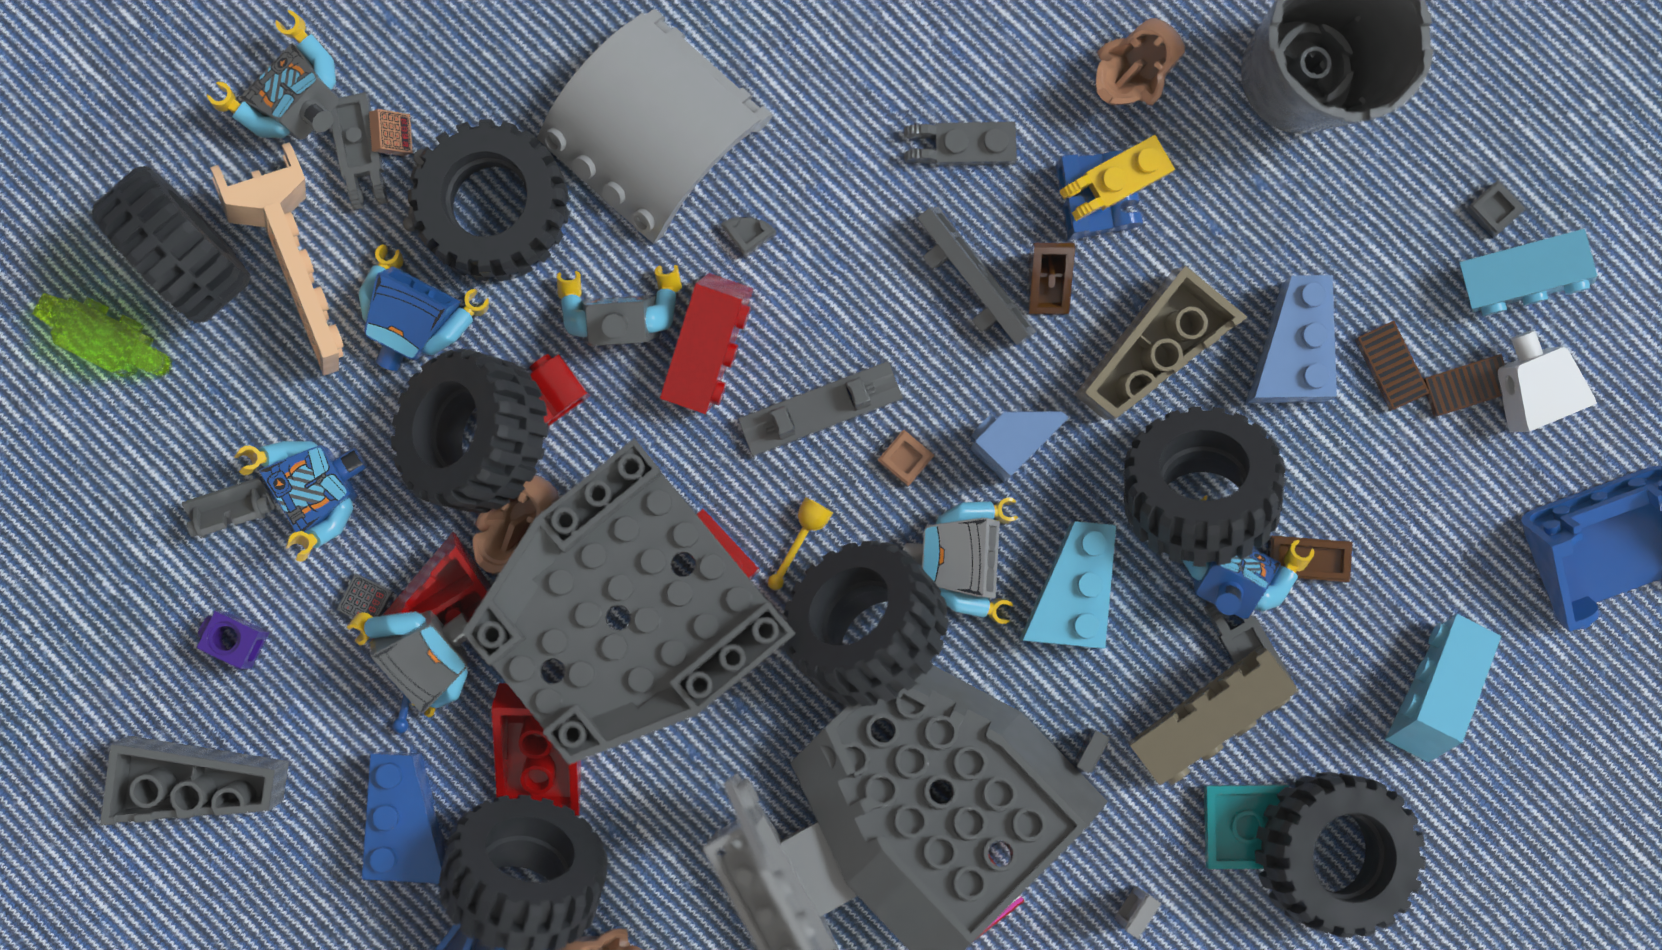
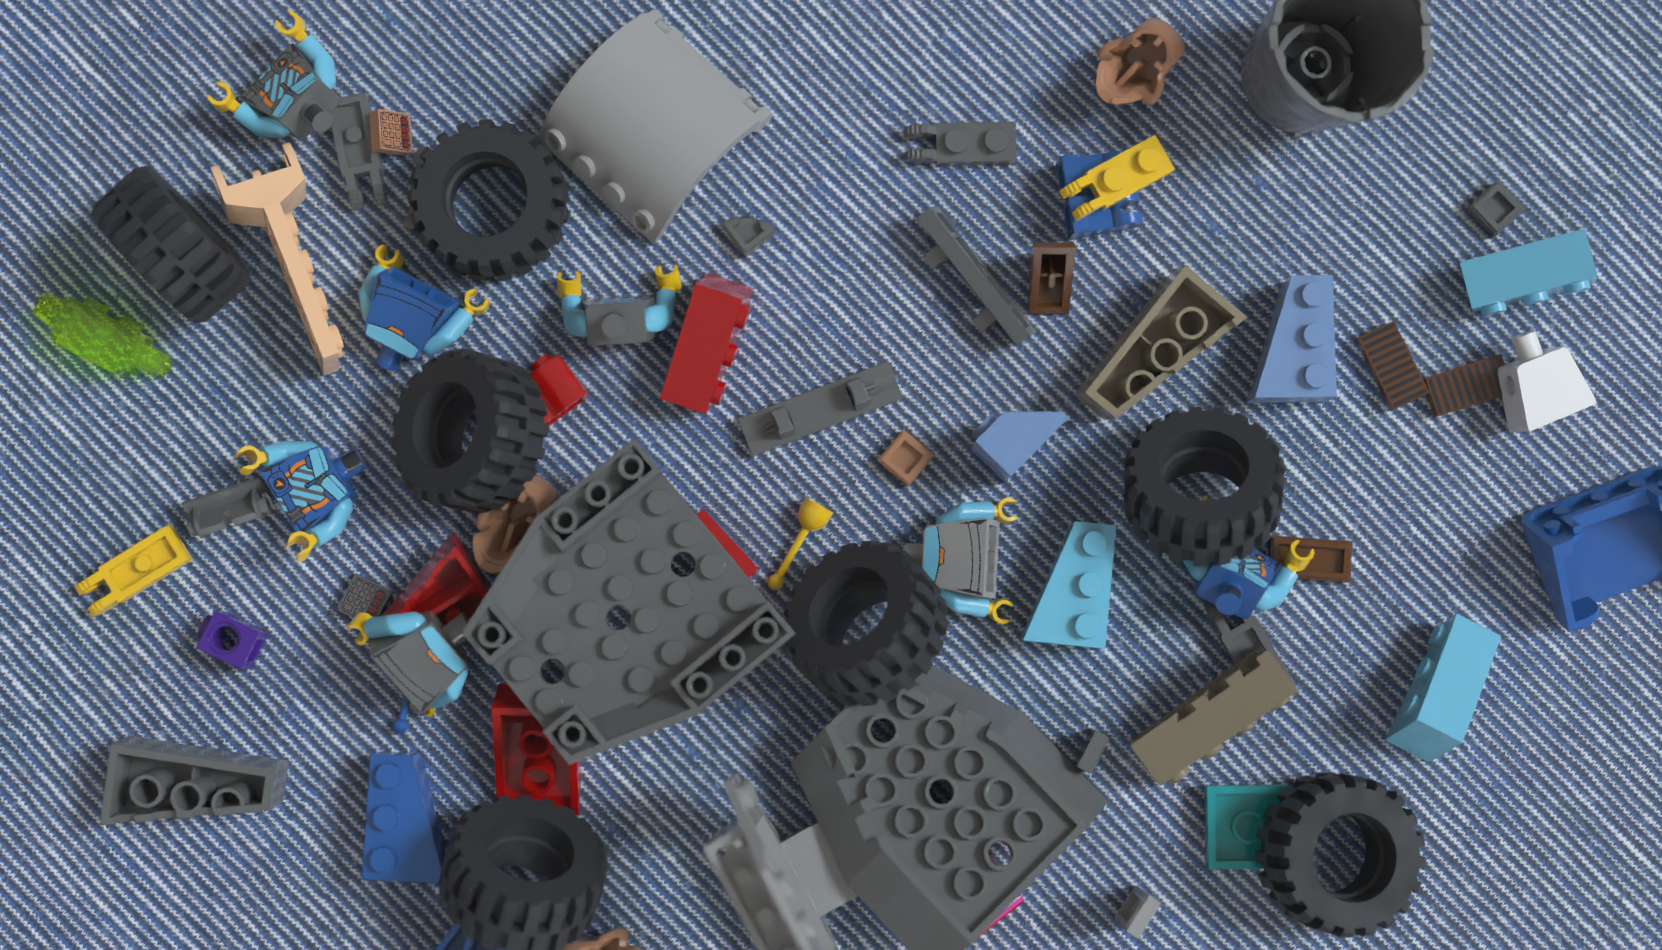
(136, 569): none -> yellow hinge

